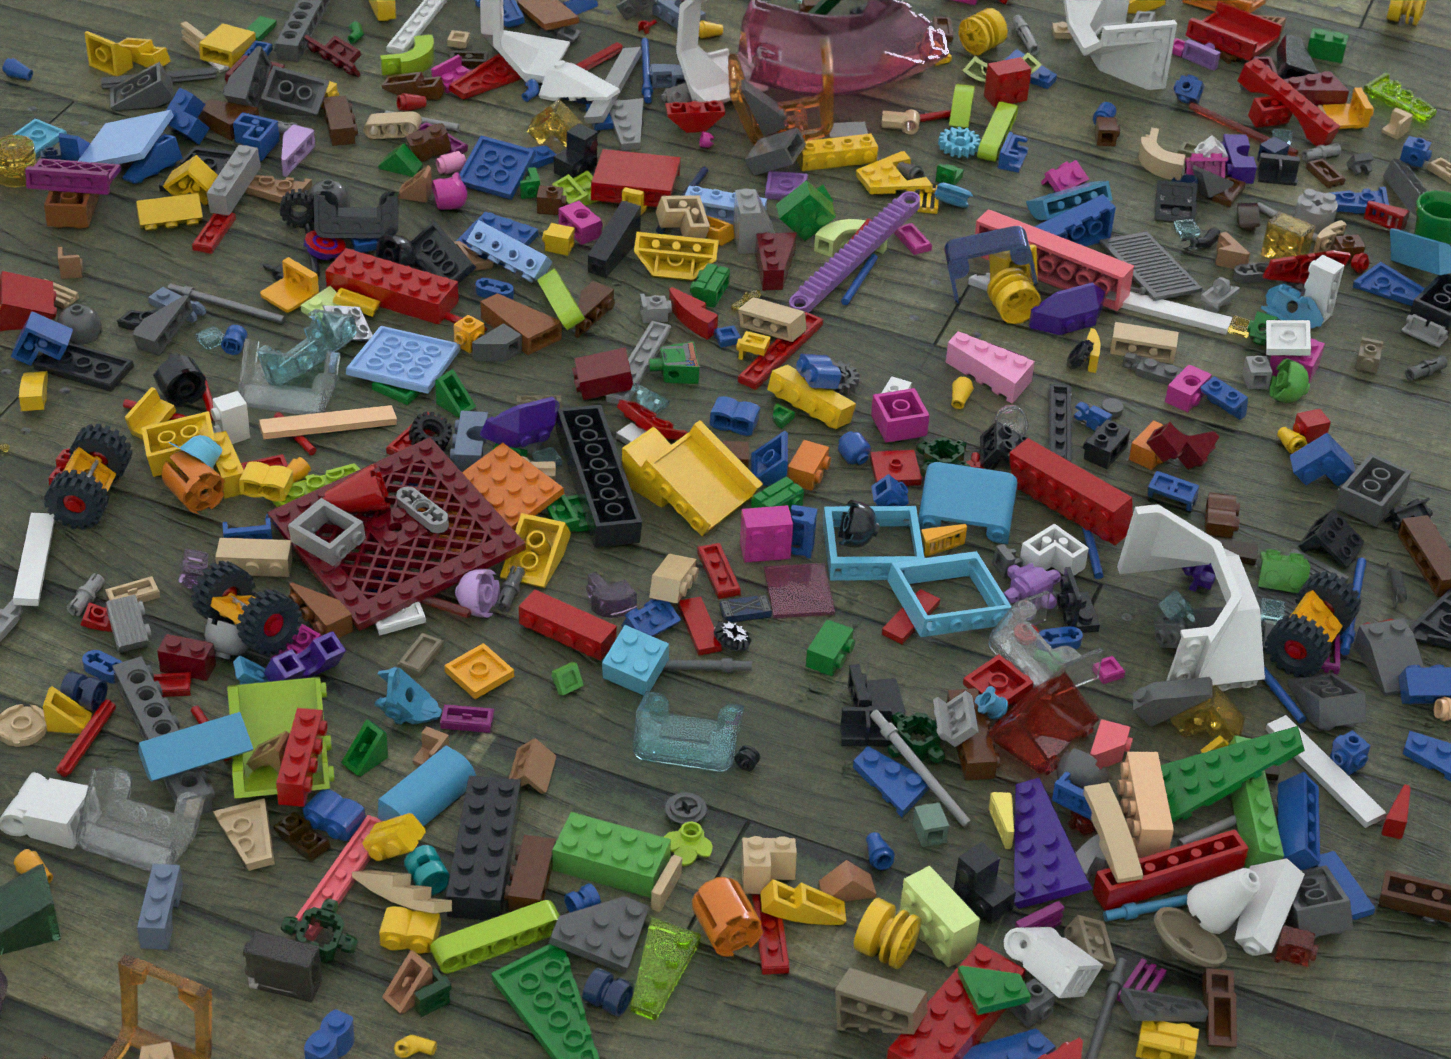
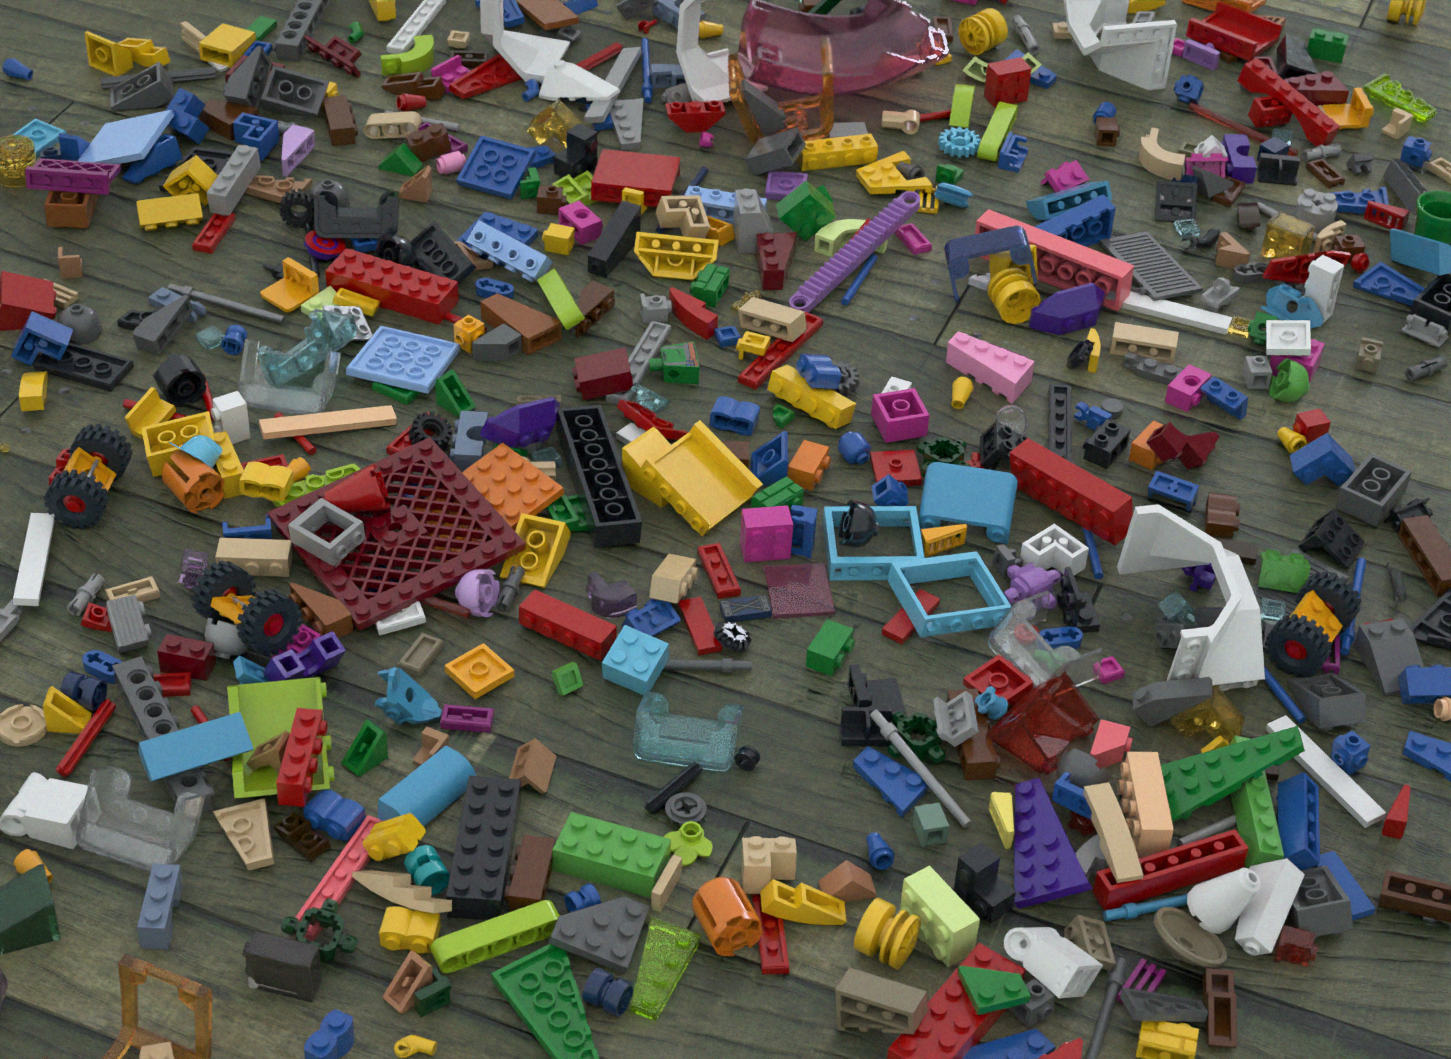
(425, 518): light grey beam -> none
(449, 192): dark pink helmet -> none
(673, 787): none -> black axle
(1045, 917): magenta tile -> none

